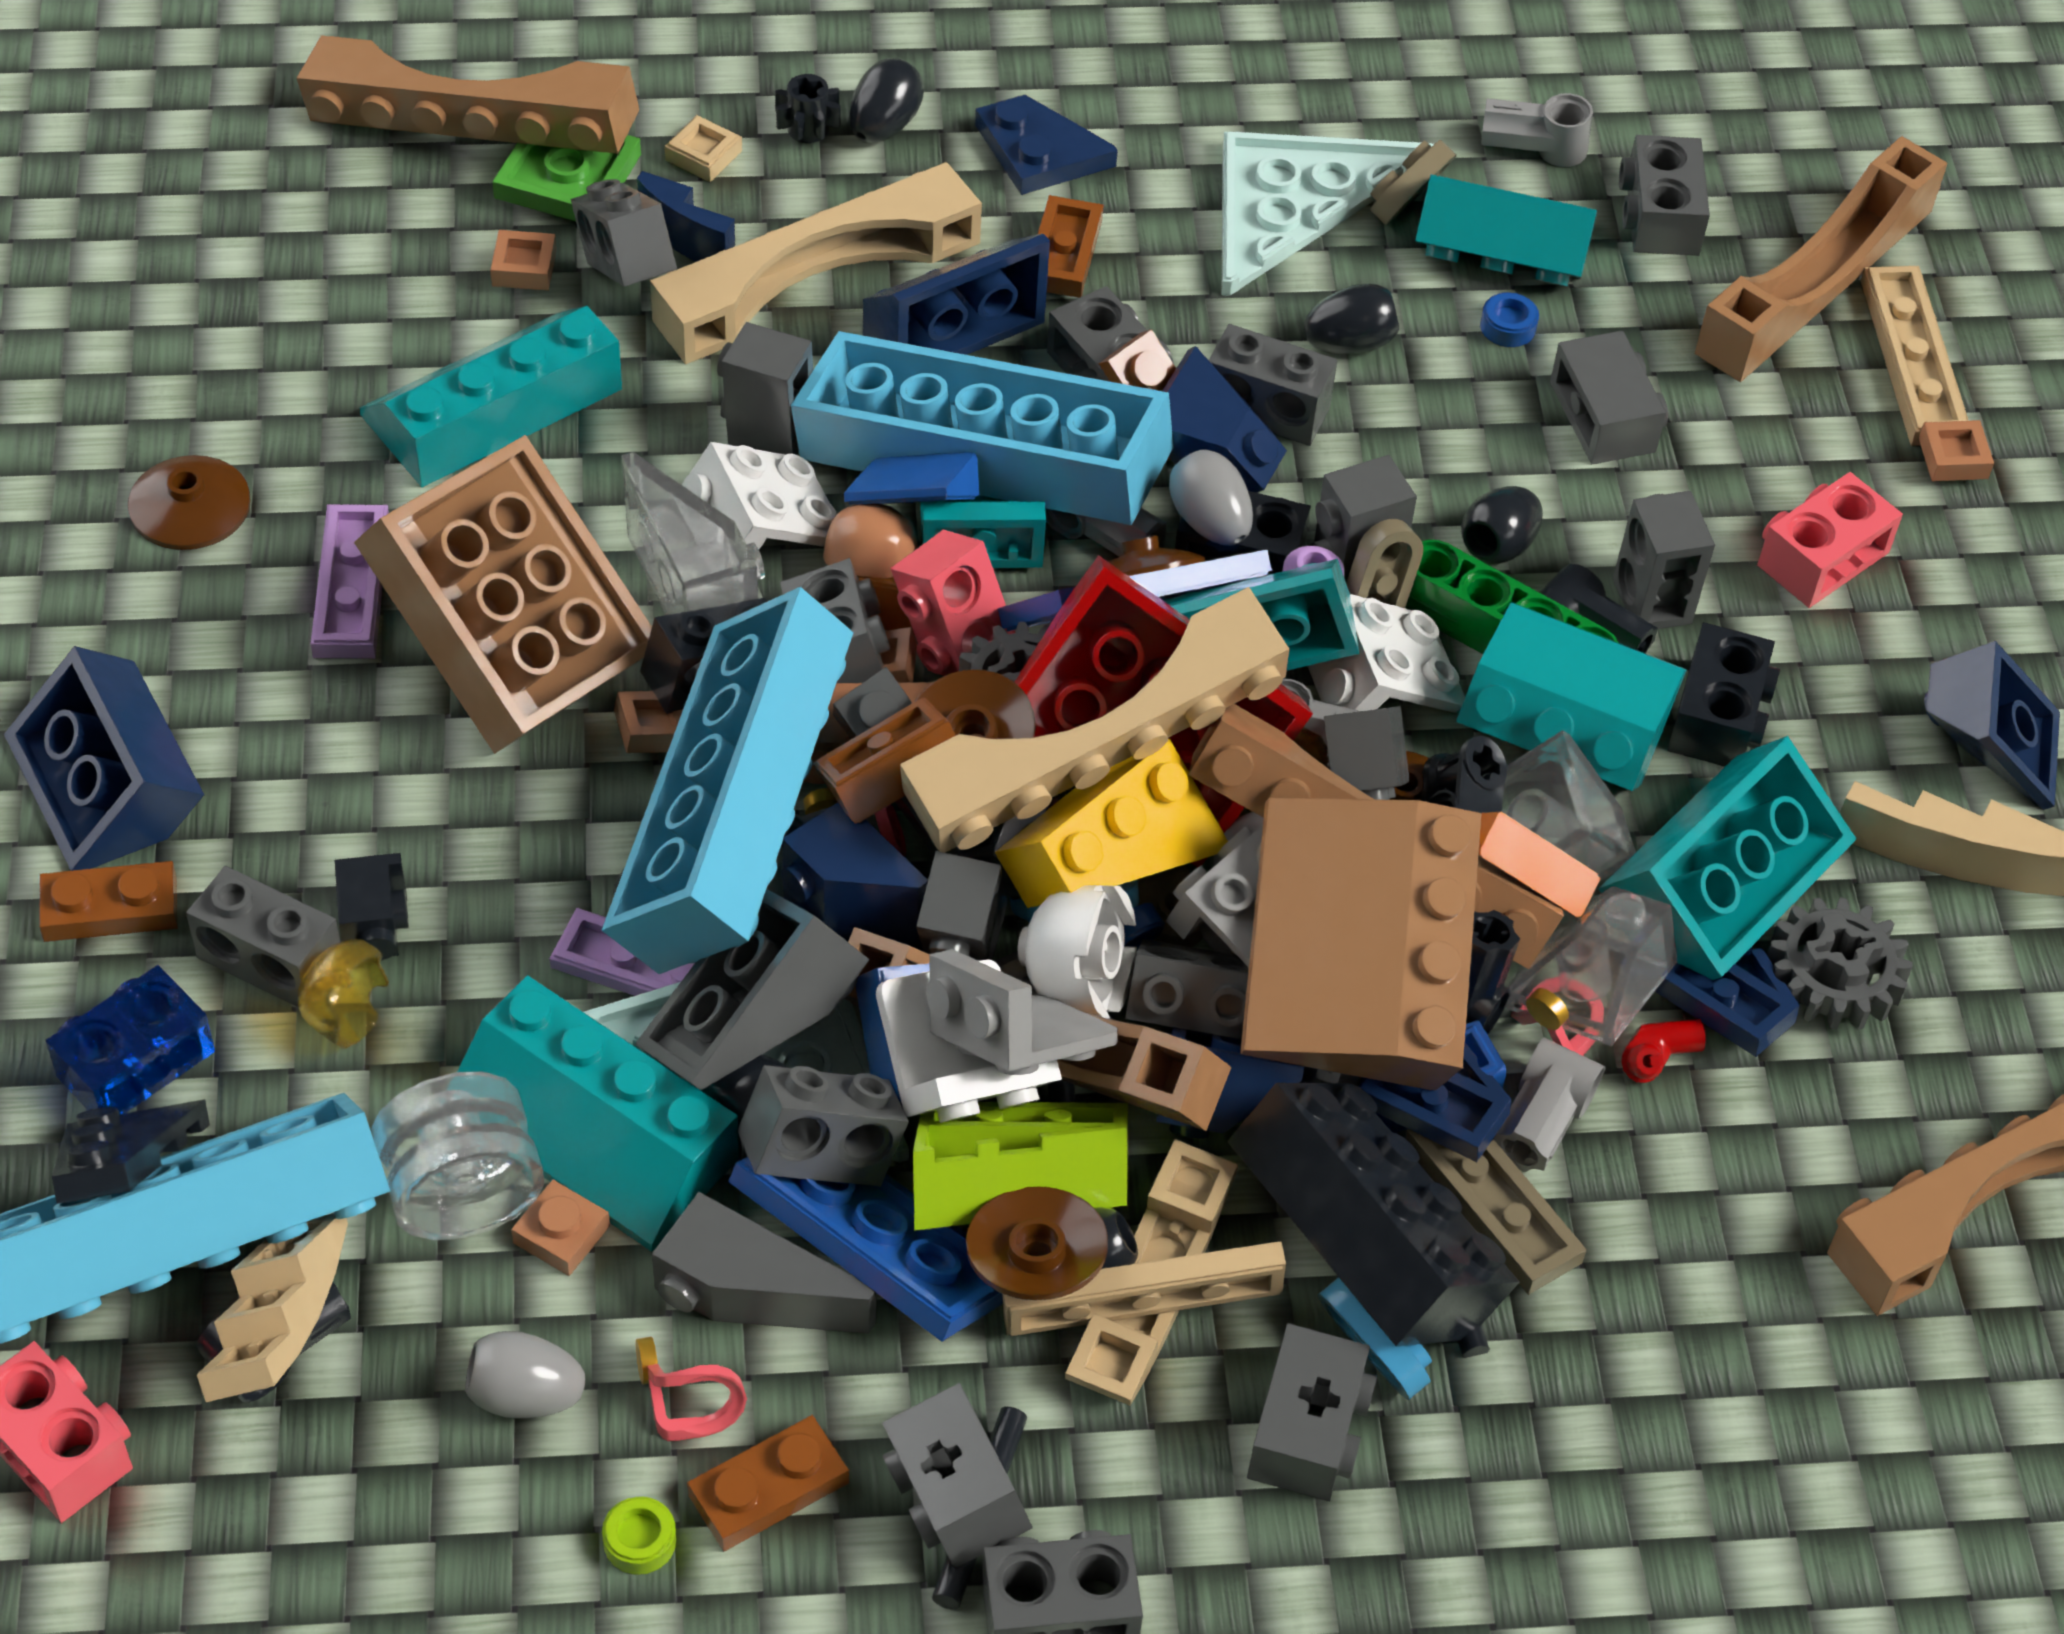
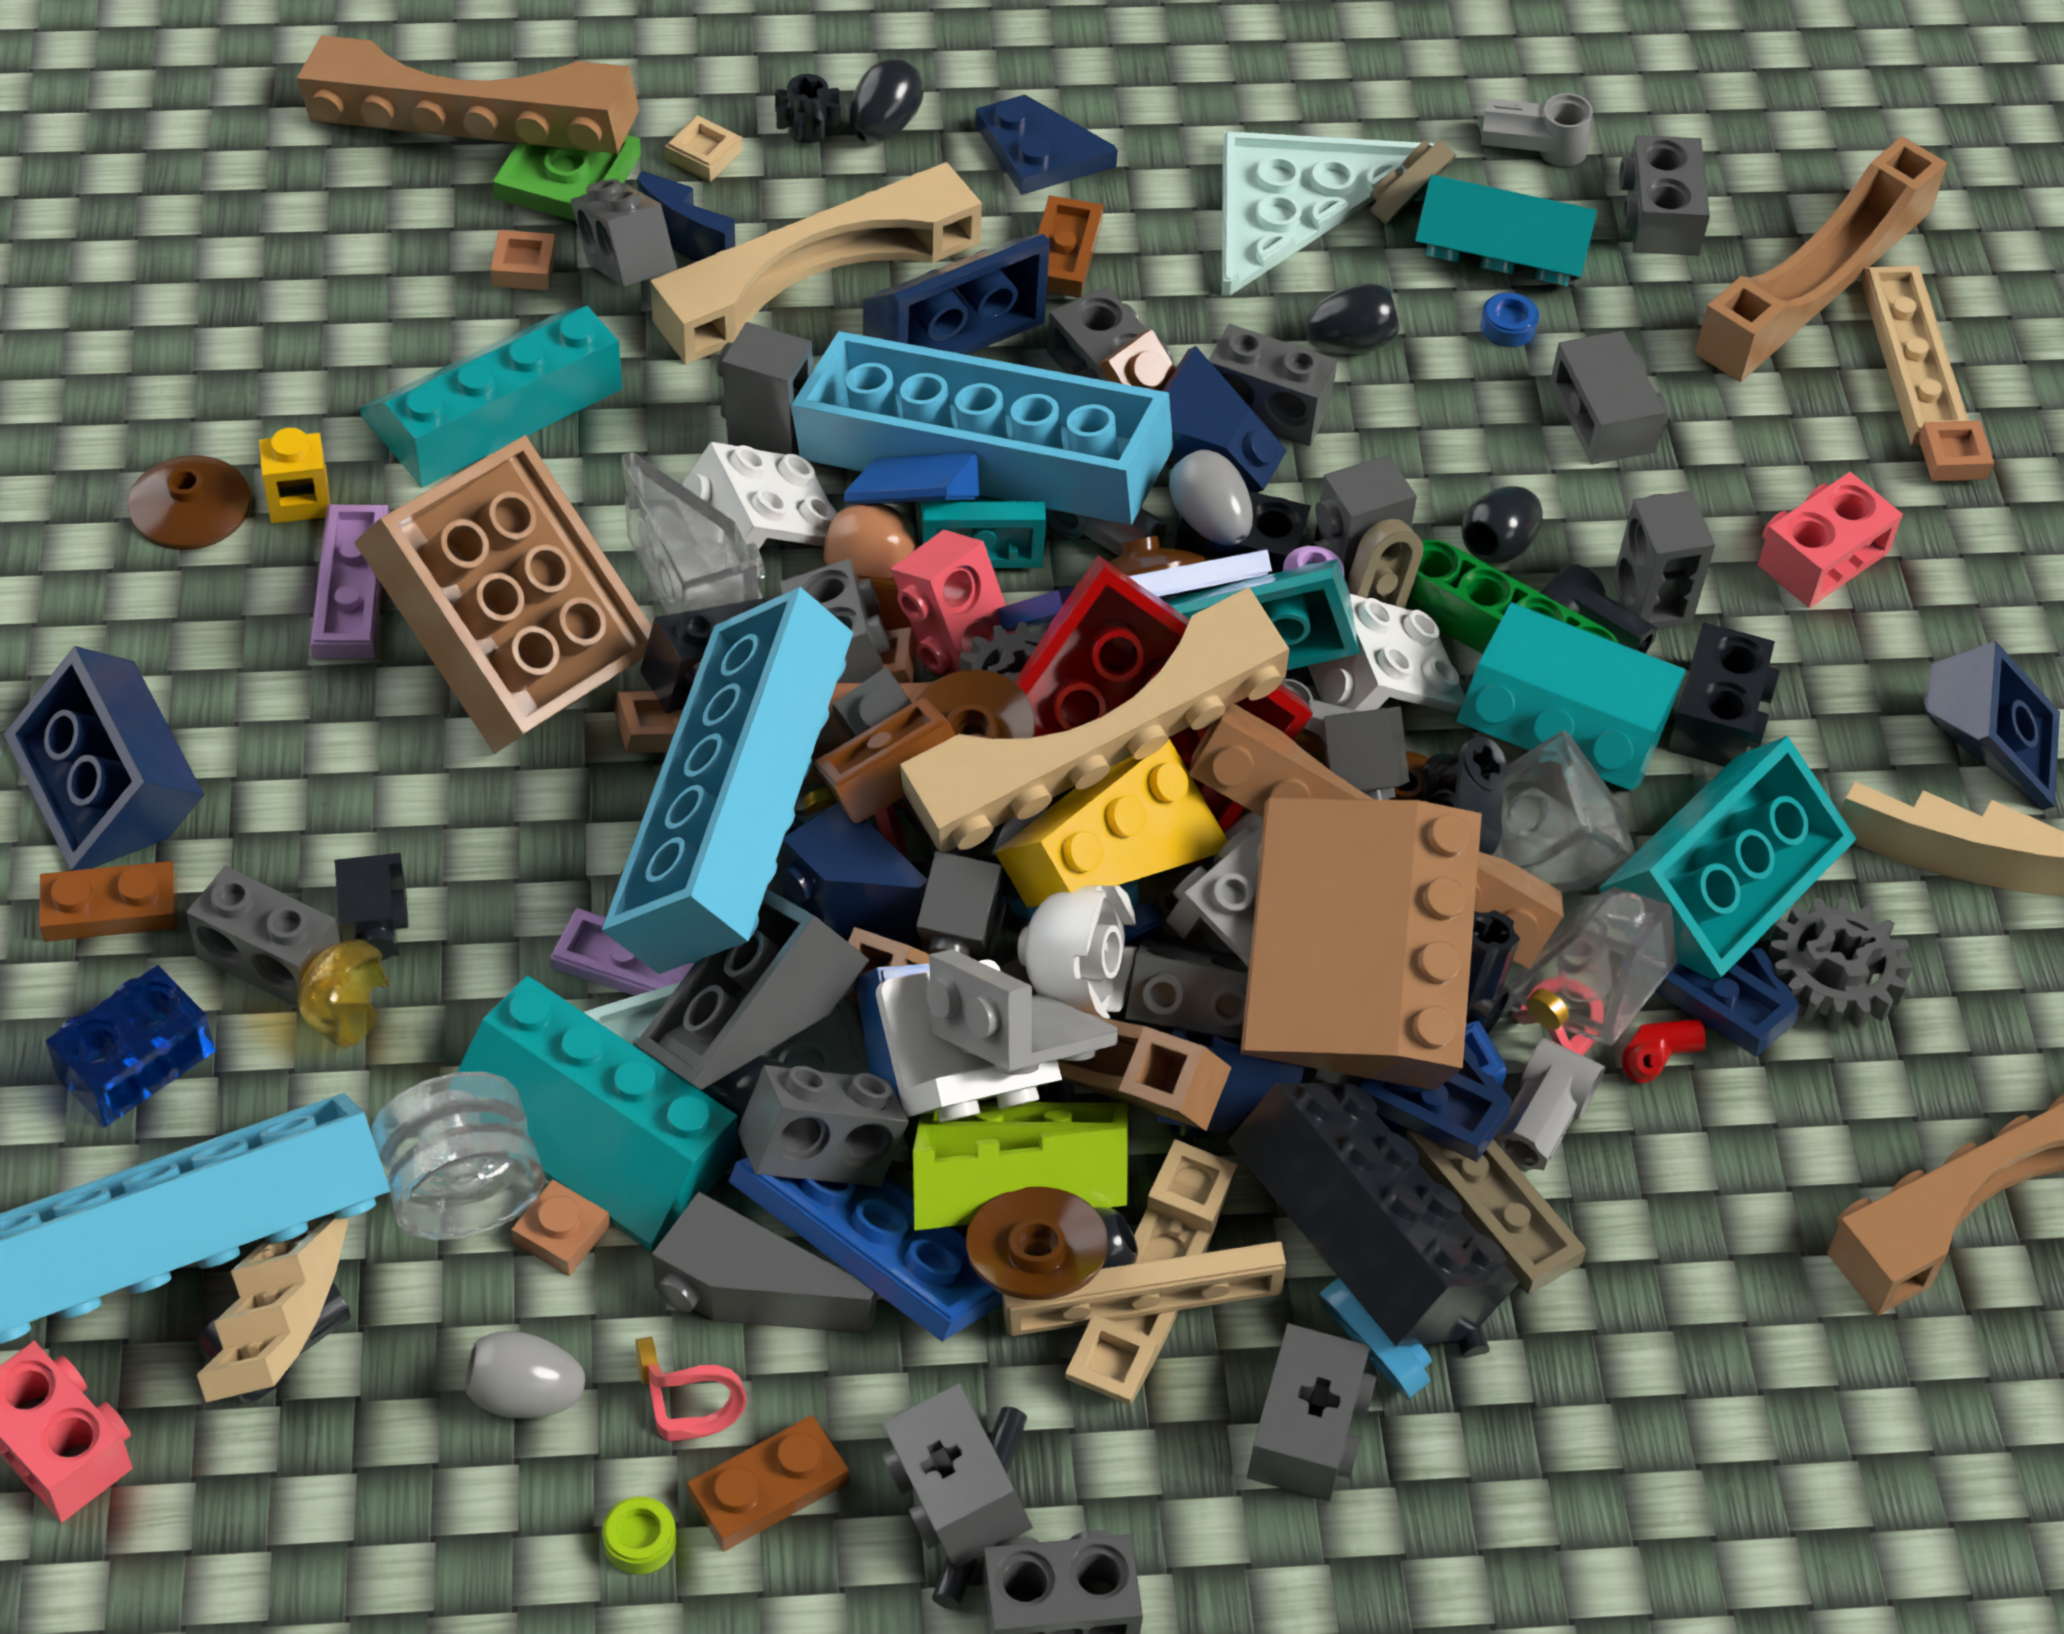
(117, 1151): black wing -> none
(294, 460): none -> yellow brick
(1536, 863): slope -> none

